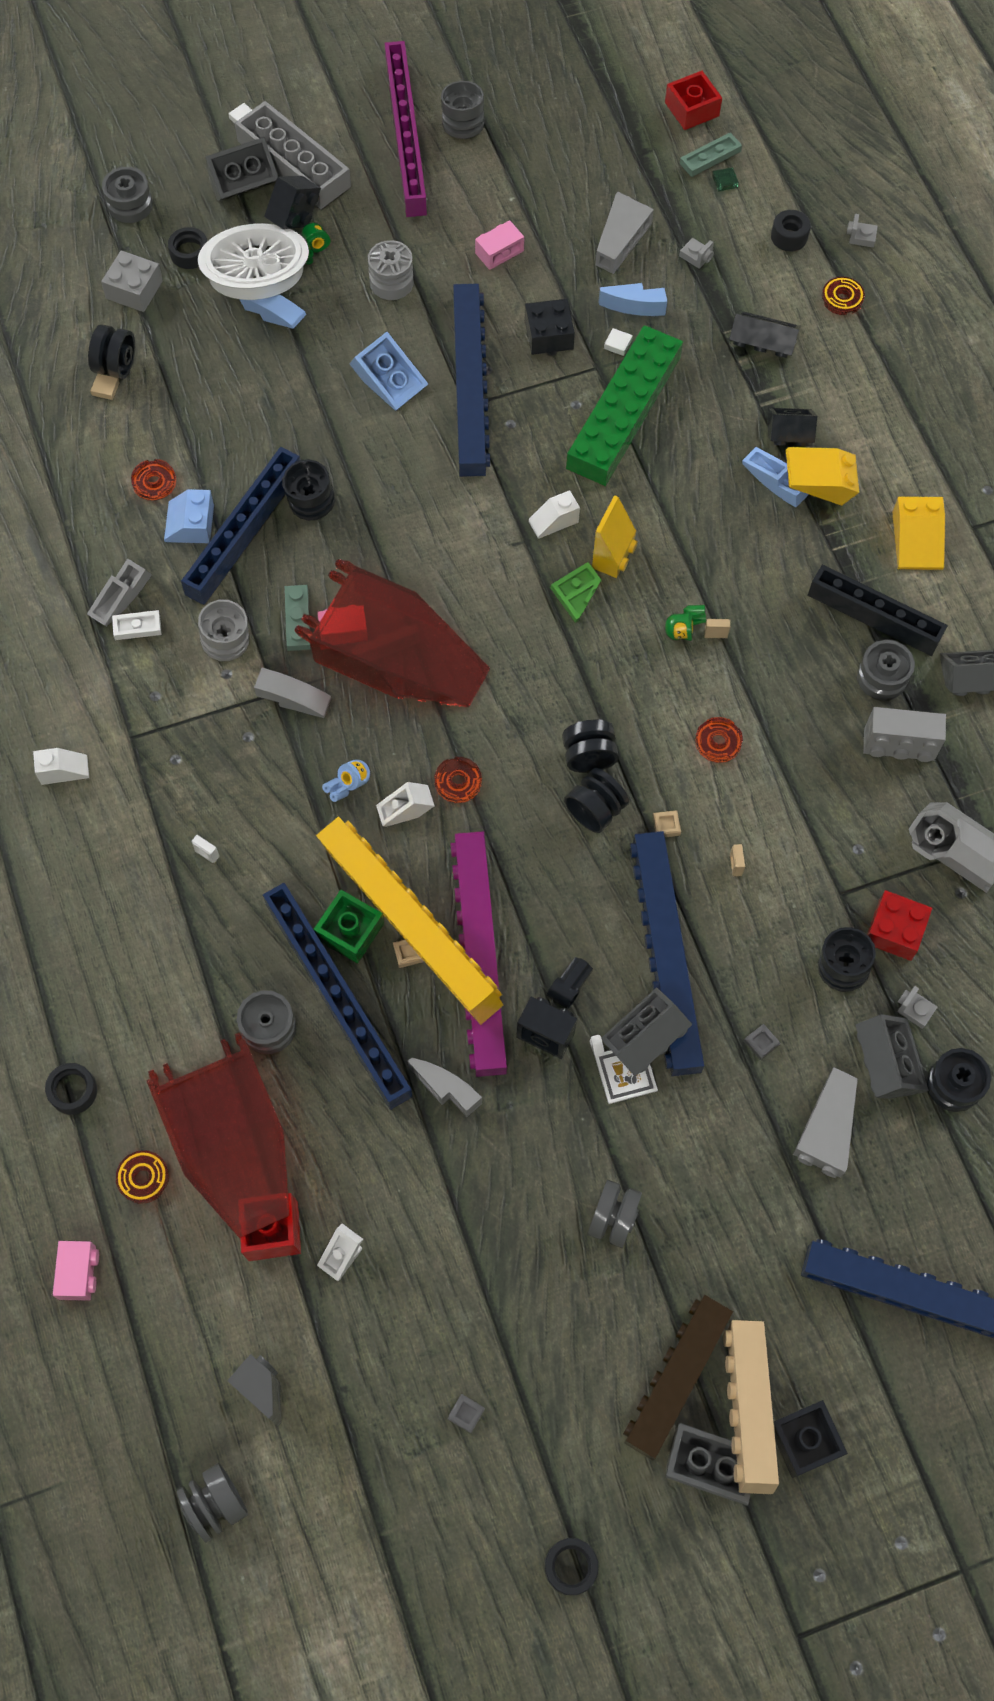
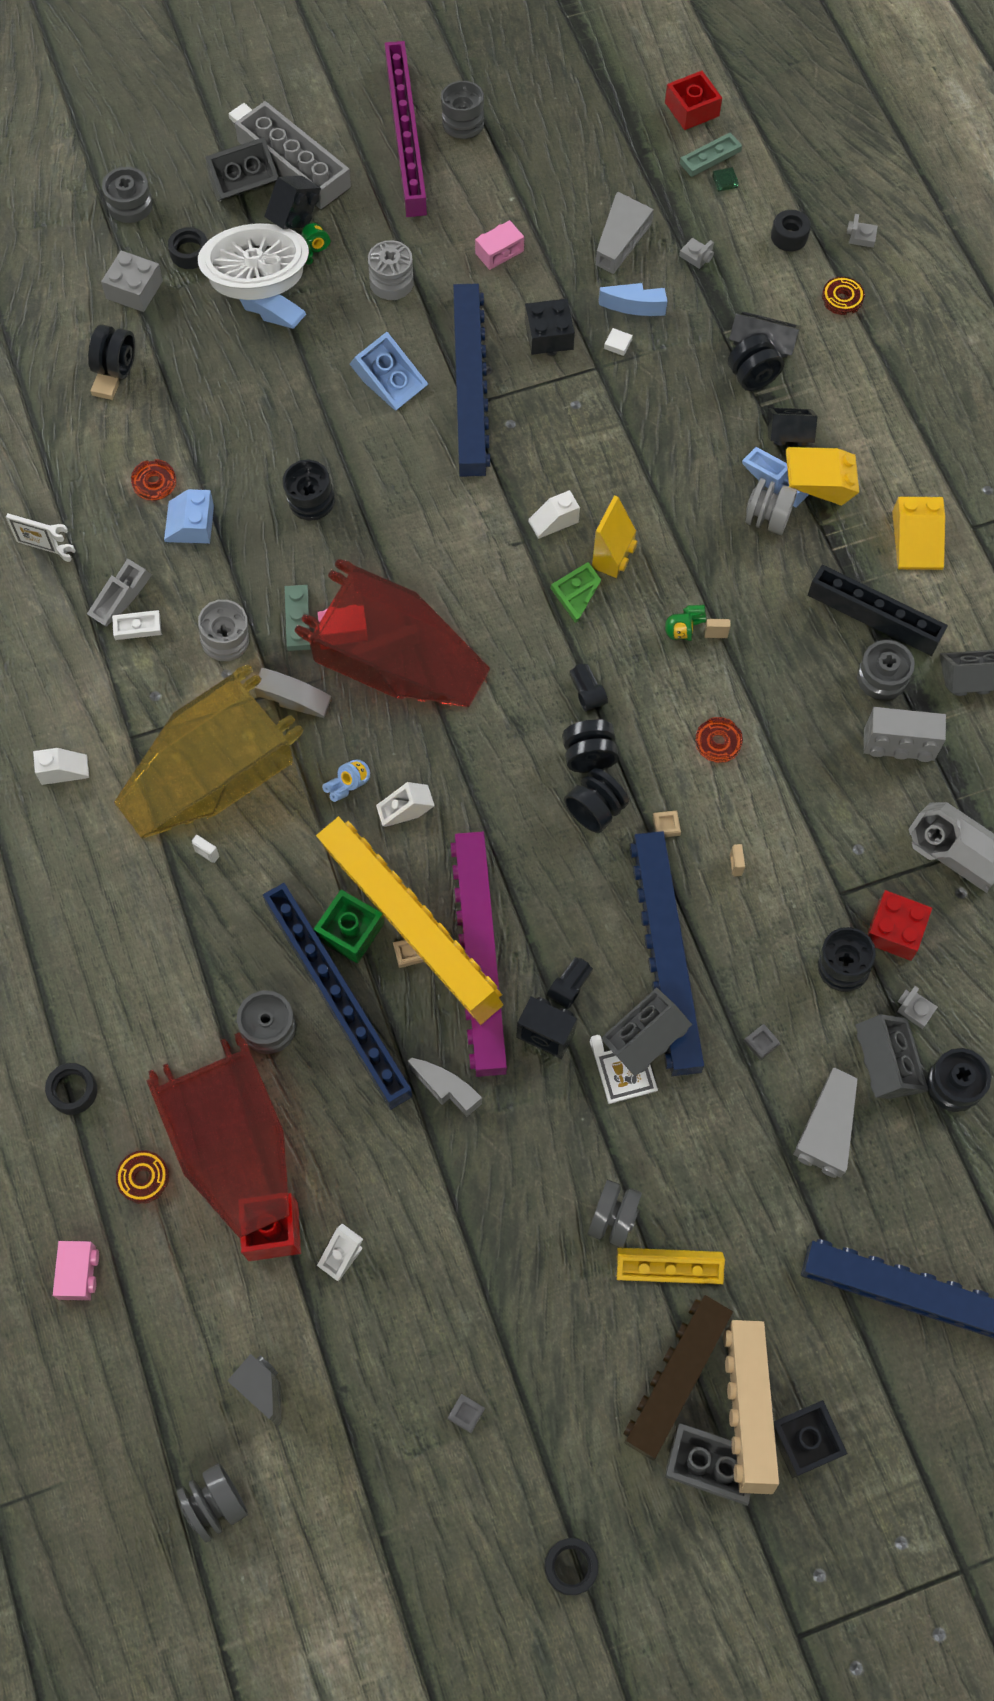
(40, 535): none -> white flag
(207, 758): none -> clear yellow windscreen
(238, 529): dark blue brick -> none
(458, 792): clear red tile -> none
(589, 691): none -> black piece
(624, 405): green brick -> none
(670, 1265): none -> yellow slope
(755, 362): none -> black wheel
(770, 506): none -> light grey wheel

